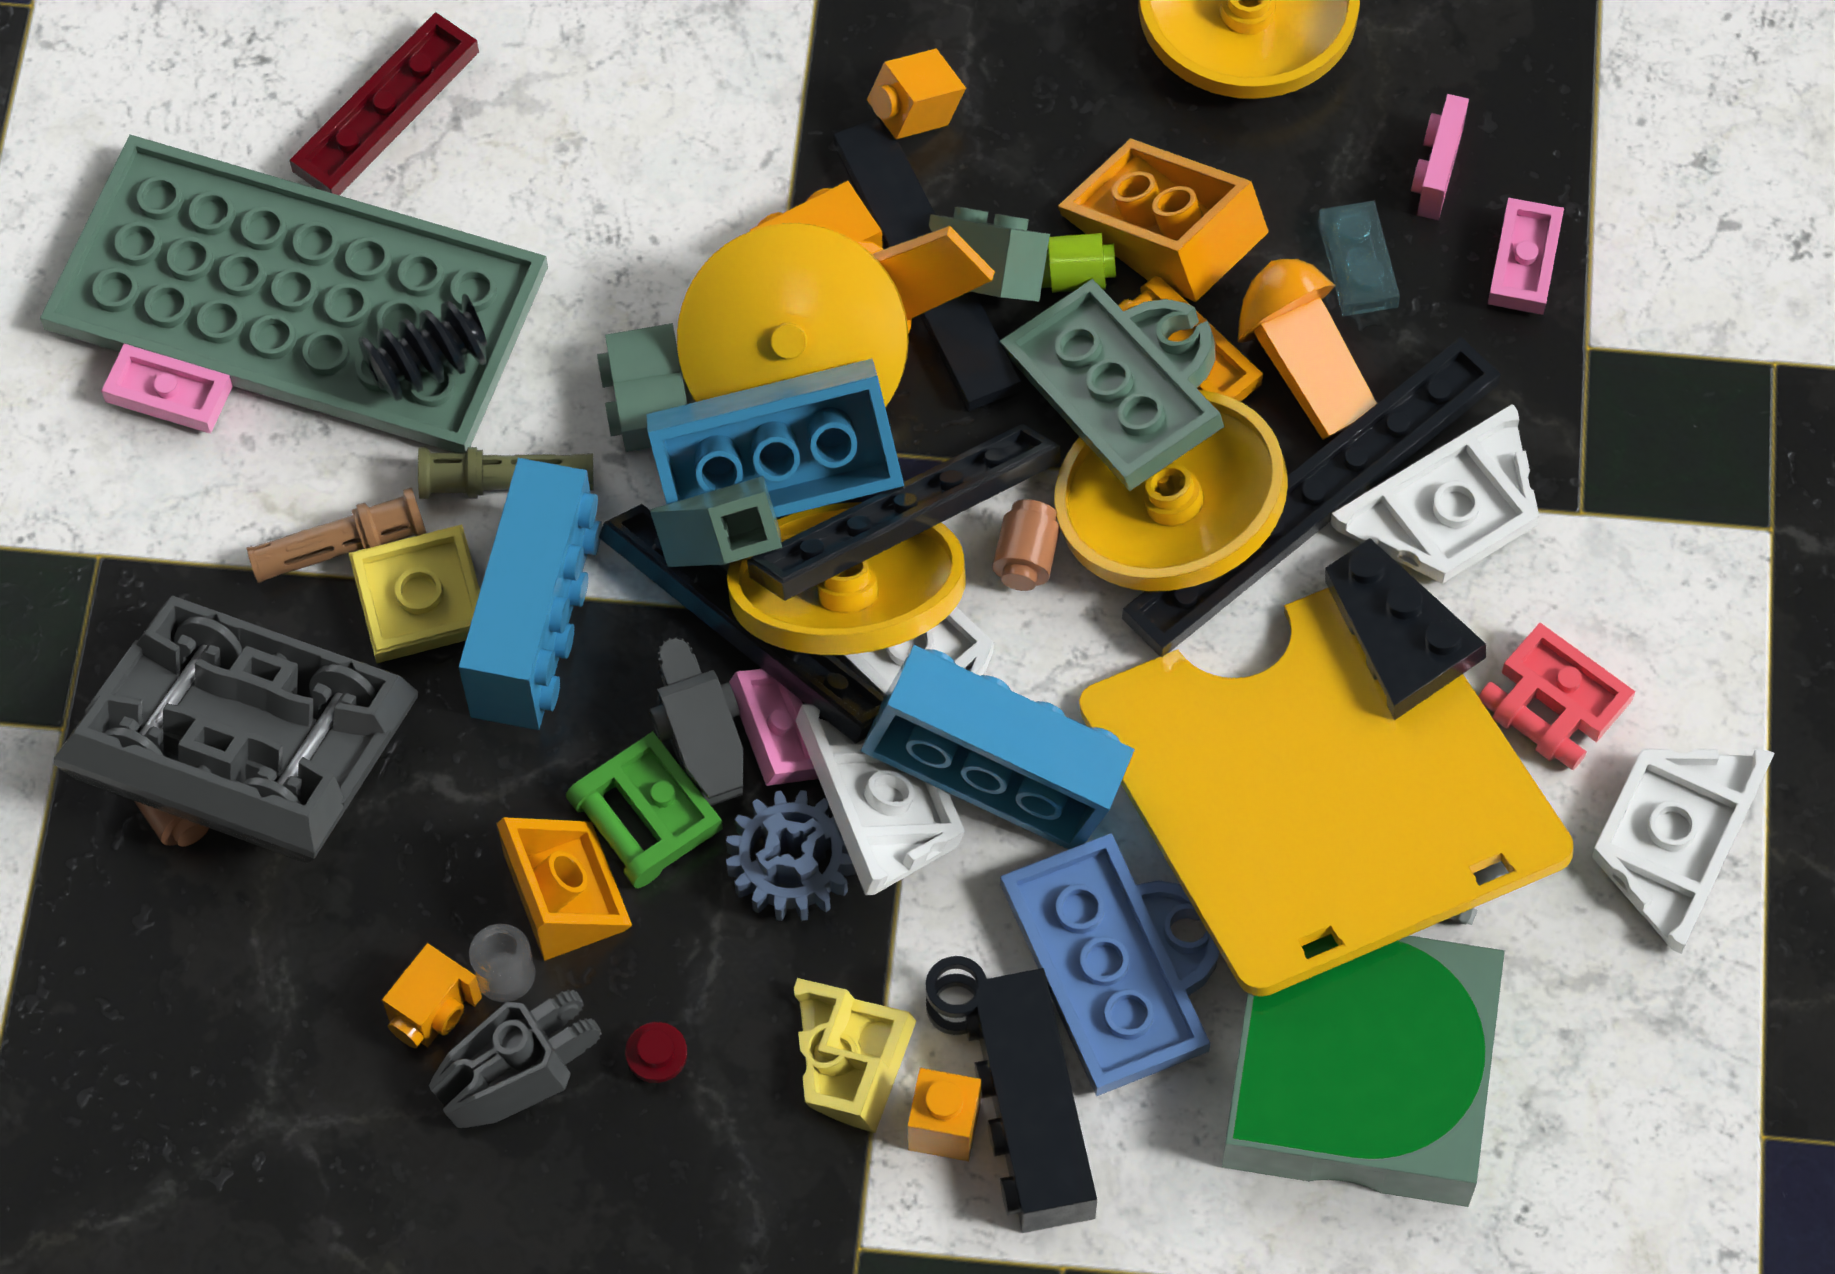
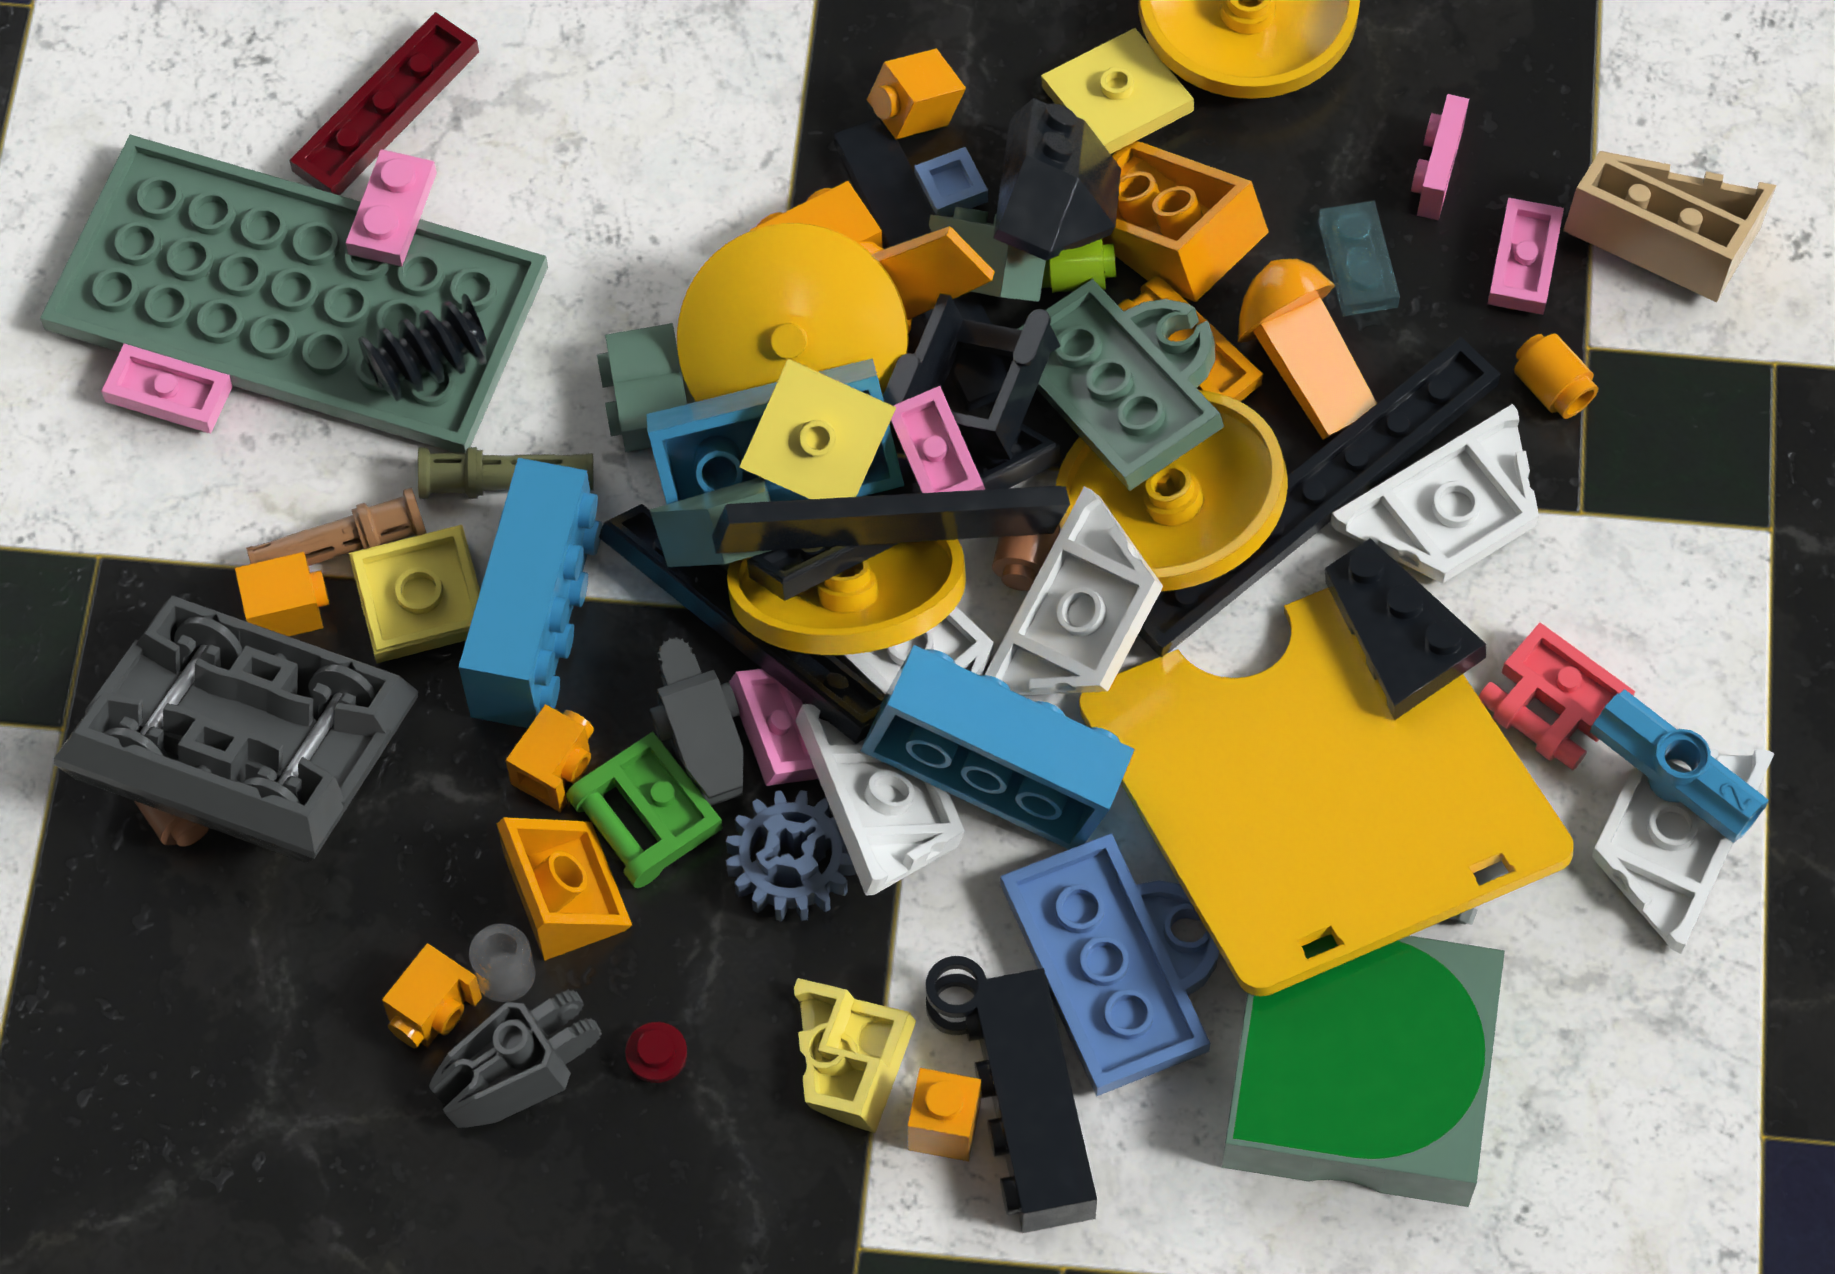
(283, 594): none -> light orange brick
(391, 207): none -> bright pink plate
(551, 755): none -> light orange brick
(817, 435): none -> light yellow plate
(889, 519): none -> black tile
(934, 444): none -> bright pink plate
(937, 352): none -> black piece
(951, 182): none -> light blue plate
(1055, 183): none -> black wedge
(1079, 608): none -> white wing
(1119, 90): none -> light yellow plate
(1555, 375): none -> light orange brick
(1668, 221): none -> tan wedge
(1707, 790): none -> dark azure piece

